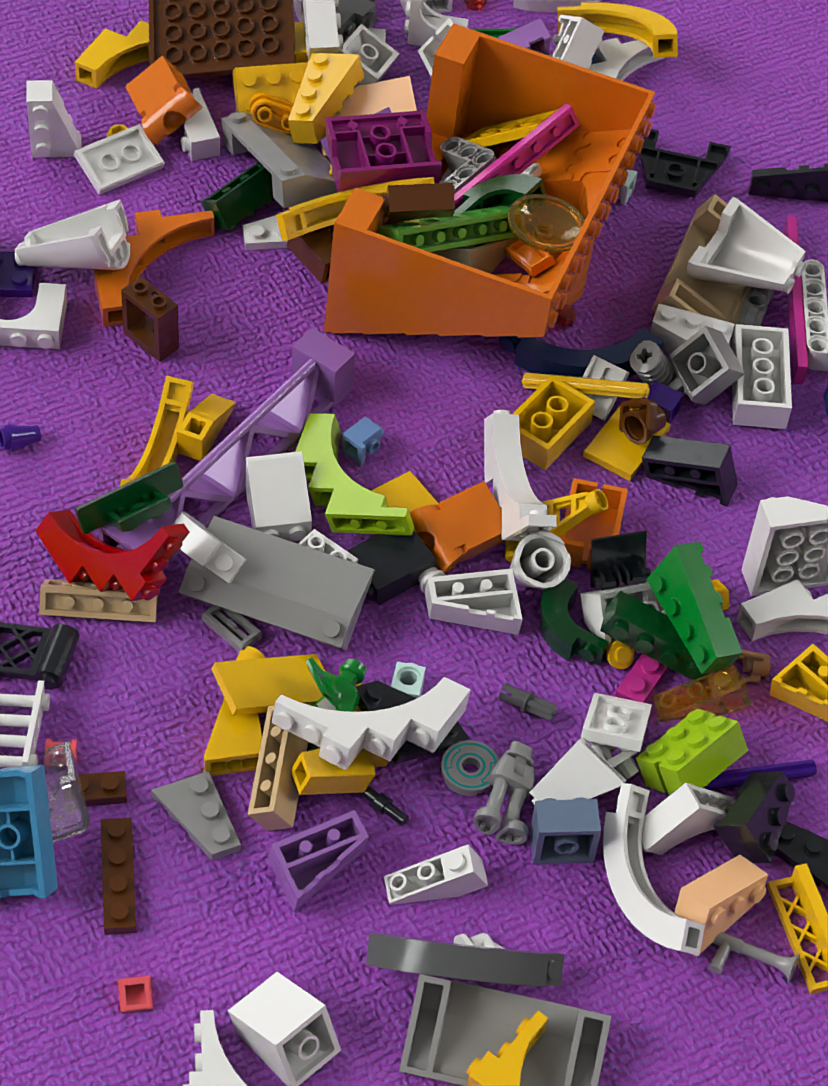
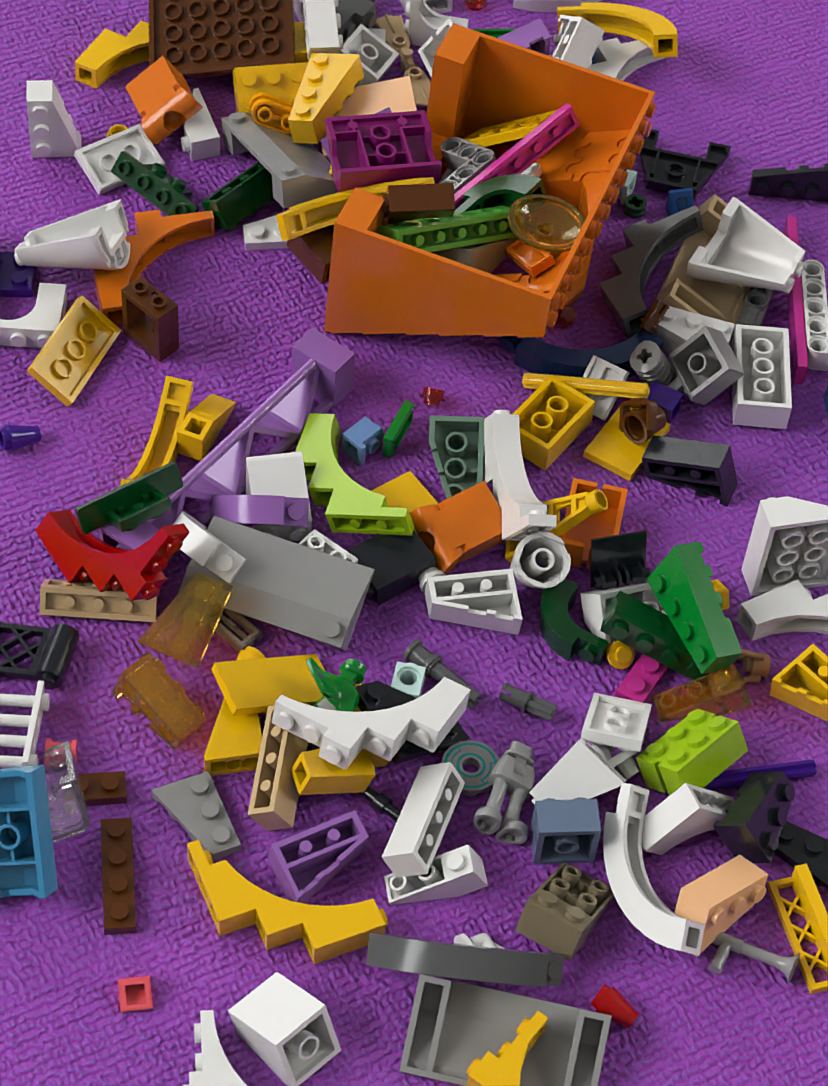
(74, 351): none -> yellow plate
(155, 185): none -> dark green bracket
(160, 700): none -> clear yellow wedge
(189, 620): none -> clear yellow wedge
(240, 904): none -> yellow arch
(261, 510): none -> medium lavender arch
(395, 33): none -> tan piece
(398, 429): none -> green tile
(419, 655): none -> dark grey pin
(423, 820): none -> white brick
(432, 396): none -> clear red plate
(457, 451): none -> sand green wedge
(565, 910): none -> dark tan slope
(613, 1003): none -> red cone
(632, 267): none -> dark grey arch
(635, 206): none -> dark green bush
(654, 316): none -> reddish brown pin
(679, 200): none -> blue slope

